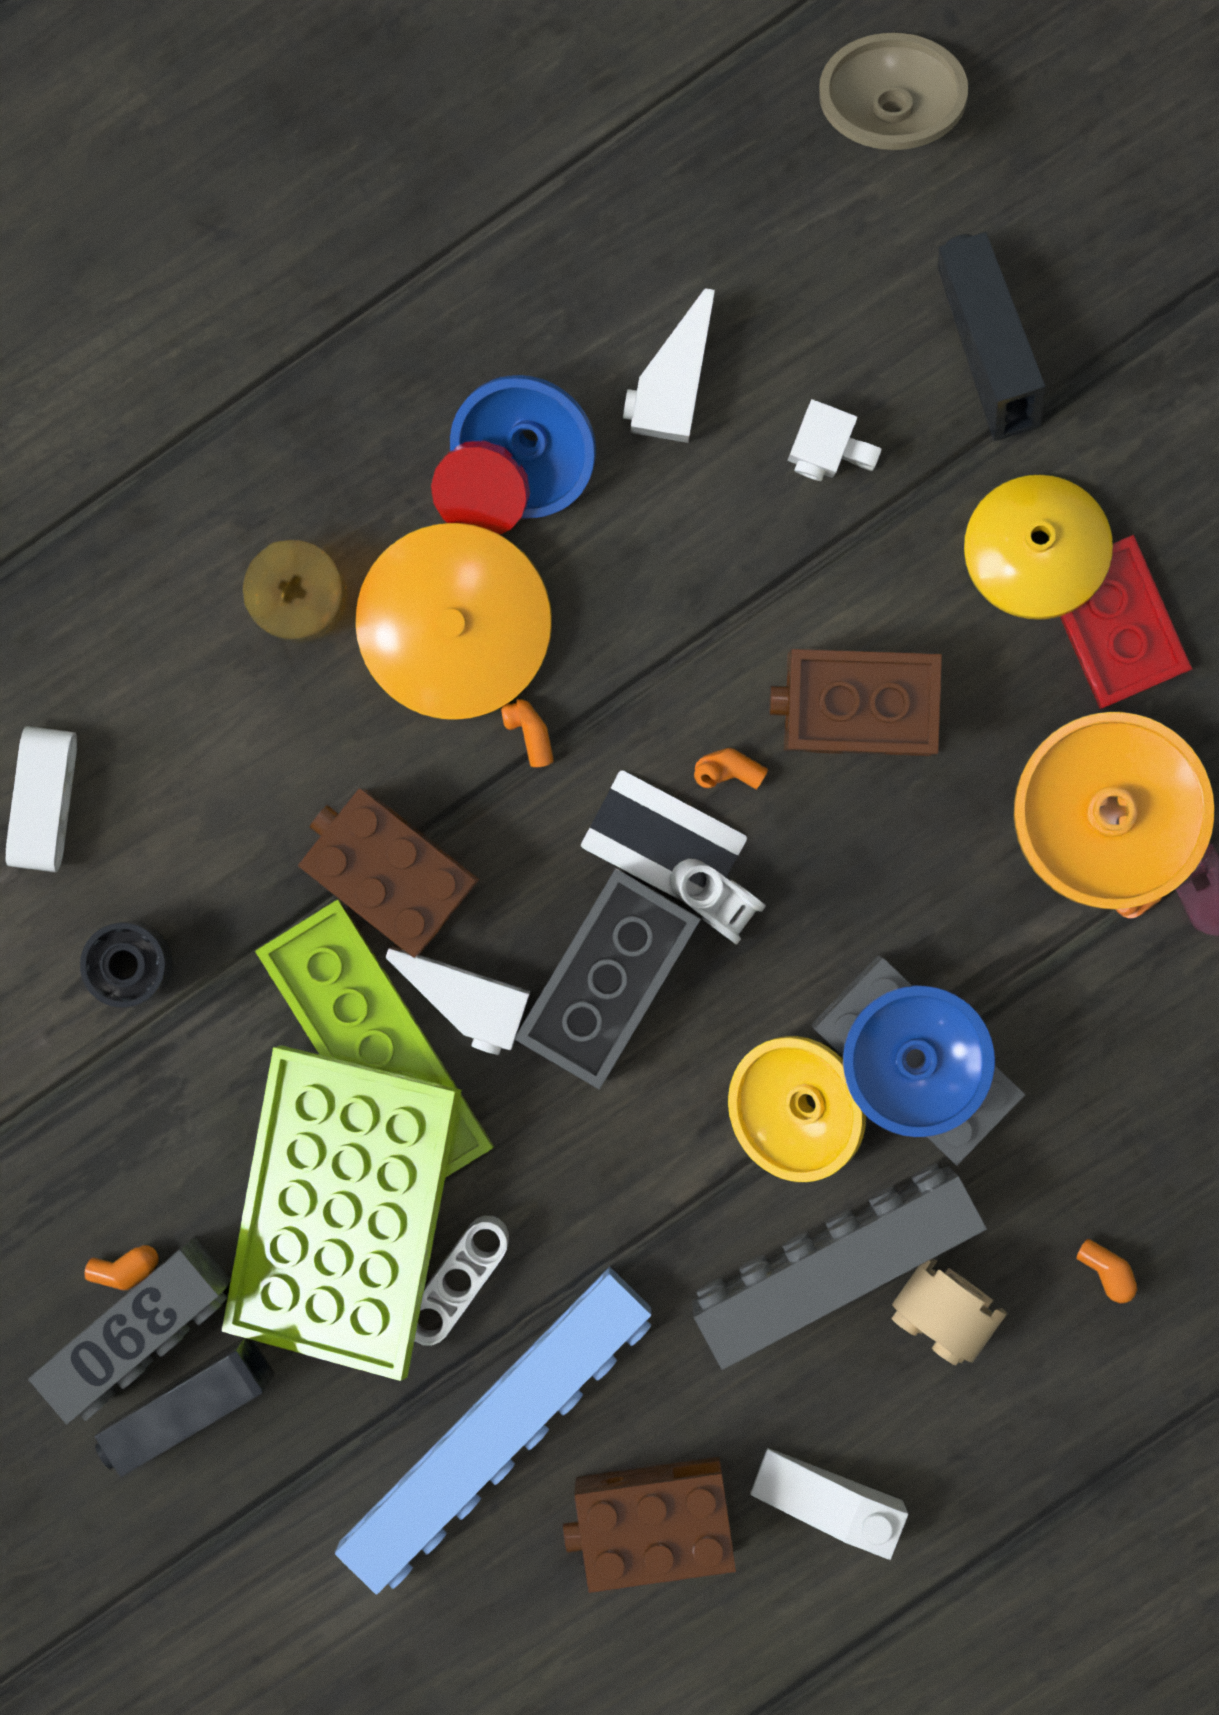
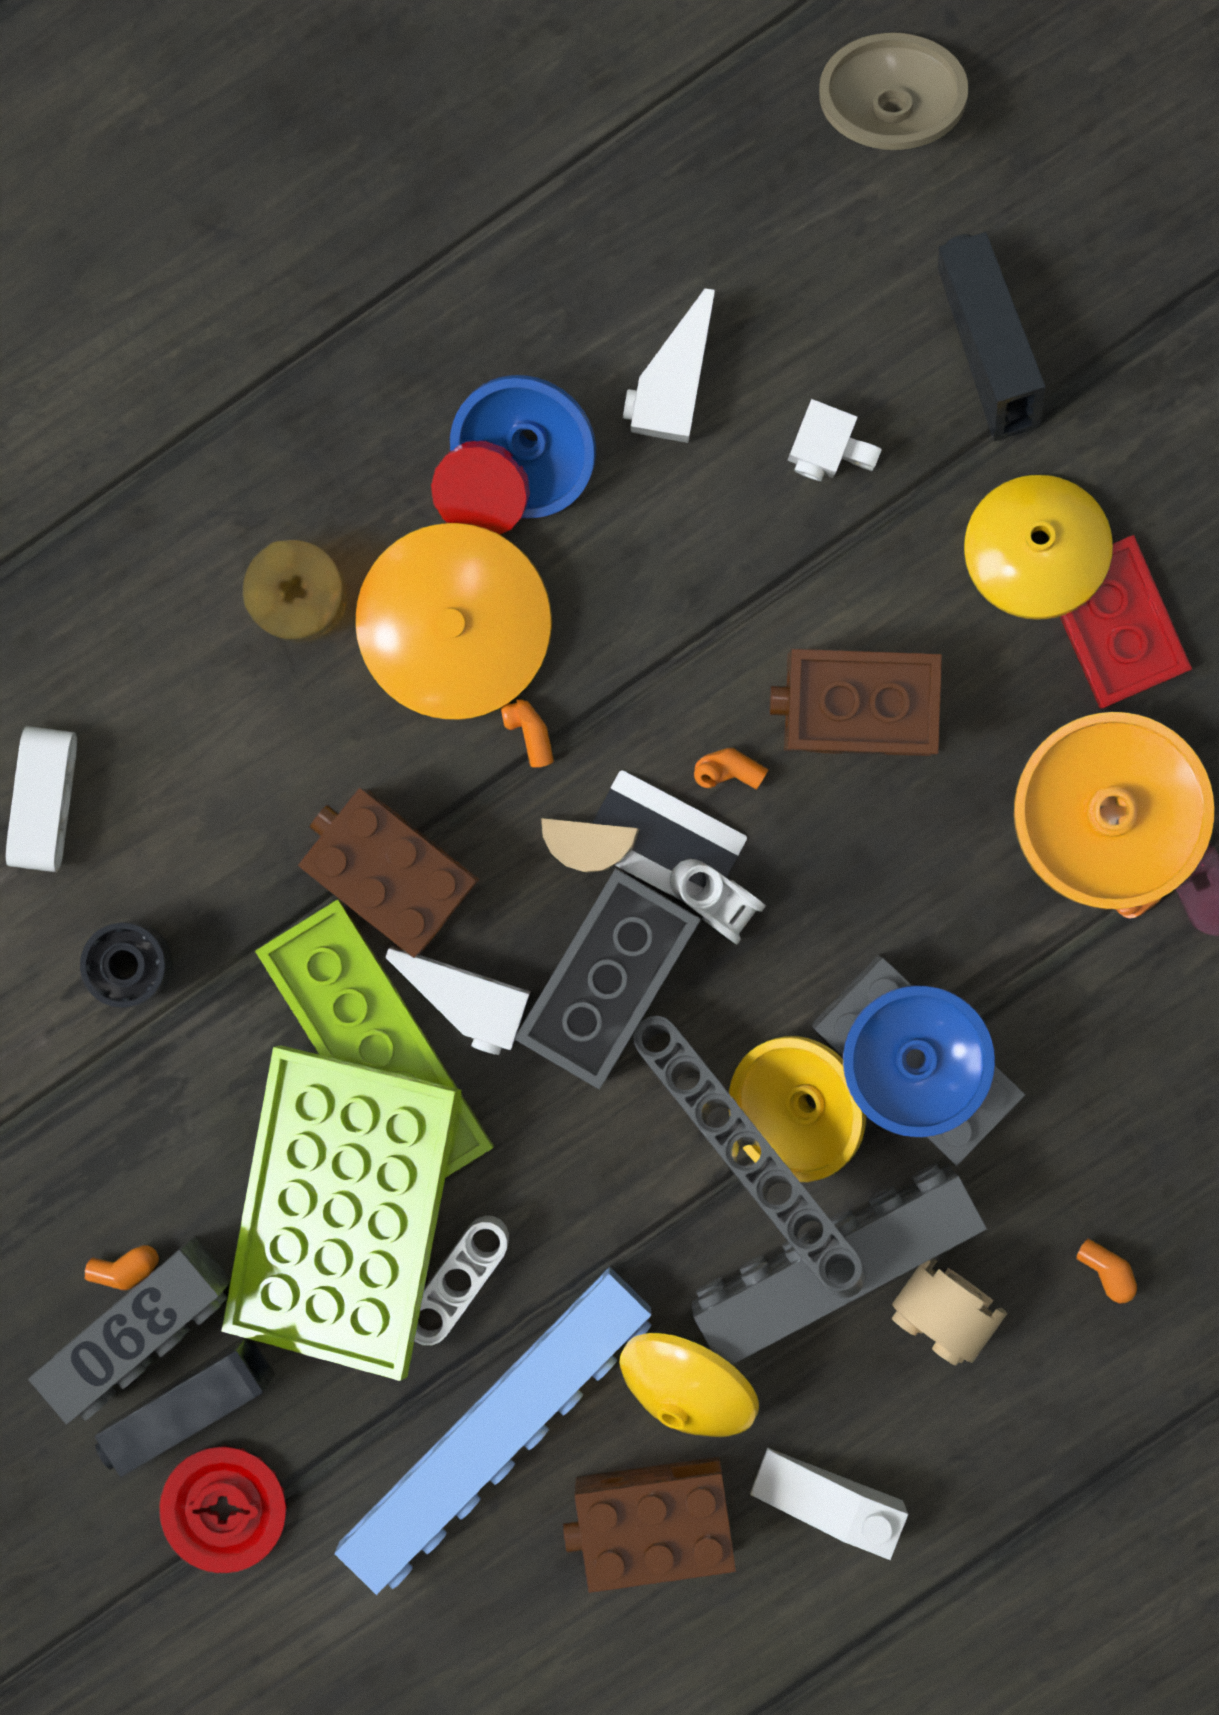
(199, 1533): none -> red gear
(588, 845): none -> tan tile
(688, 1385): none -> yellow dish
(765, 1172): none -> dark grey beam

